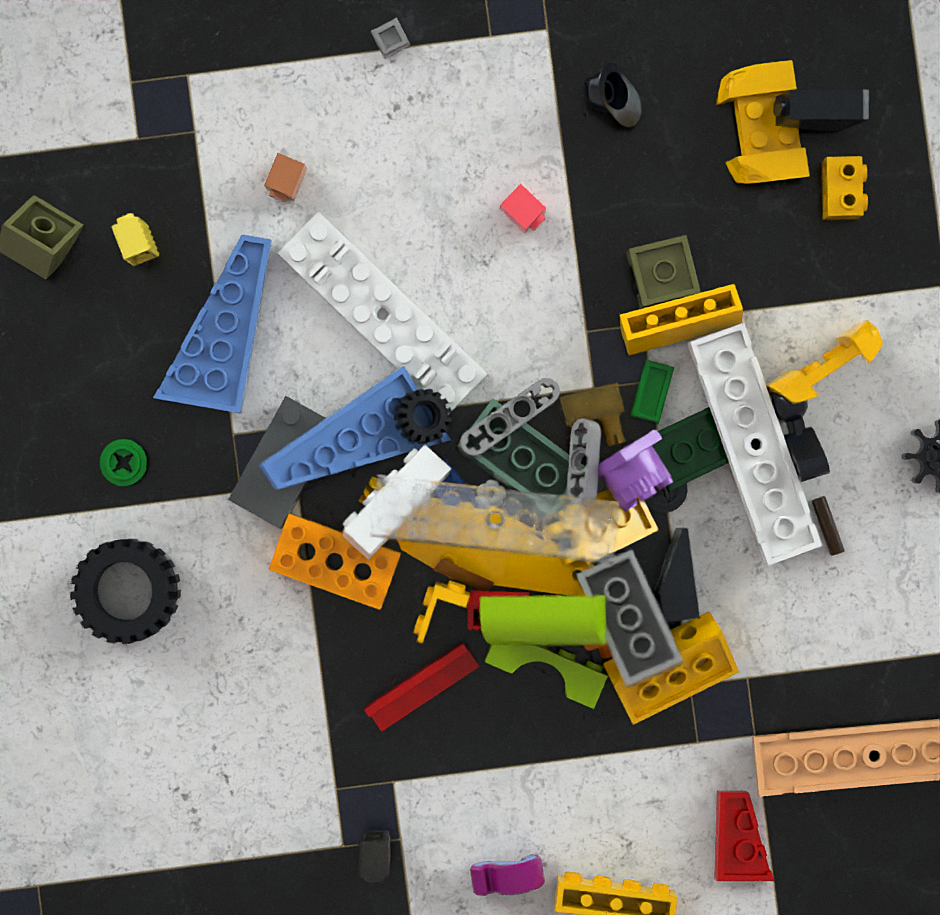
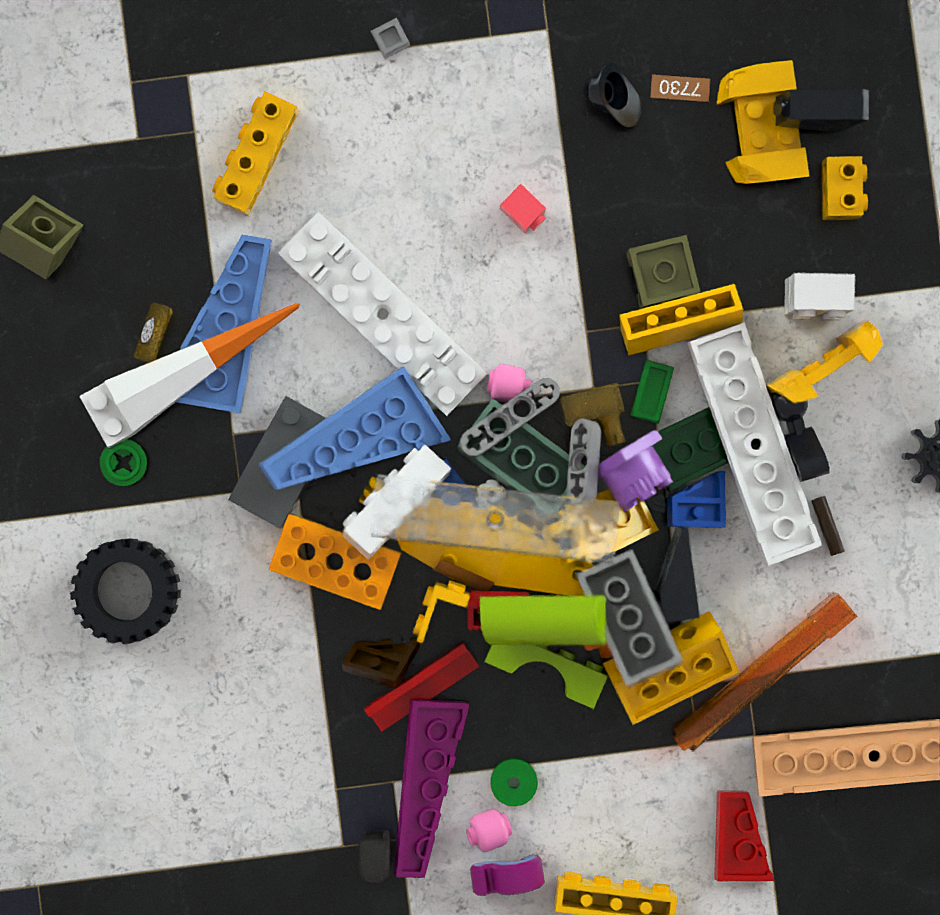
(134, 240): light yellow brick -> none
(138, 396): none -> white plate
(153, 332): none -> clear yellow slope
(255, 153): none -> yellow brick
(285, 178): nougat brick -> none
(380, 660): none -> dark brown wing
(428, 759): none -> magenta wing
(439, 414): black tyre -> none
(489, 830): none -> bright pink head
(507, 383): none -> bright pink head
(514, 795): none -> green piece
(680, 88): none -> medium nougat sticker
(699, 504): none -> blue wing
(819, 295): none -> white piece
(820, 624): none -> clear orange brick

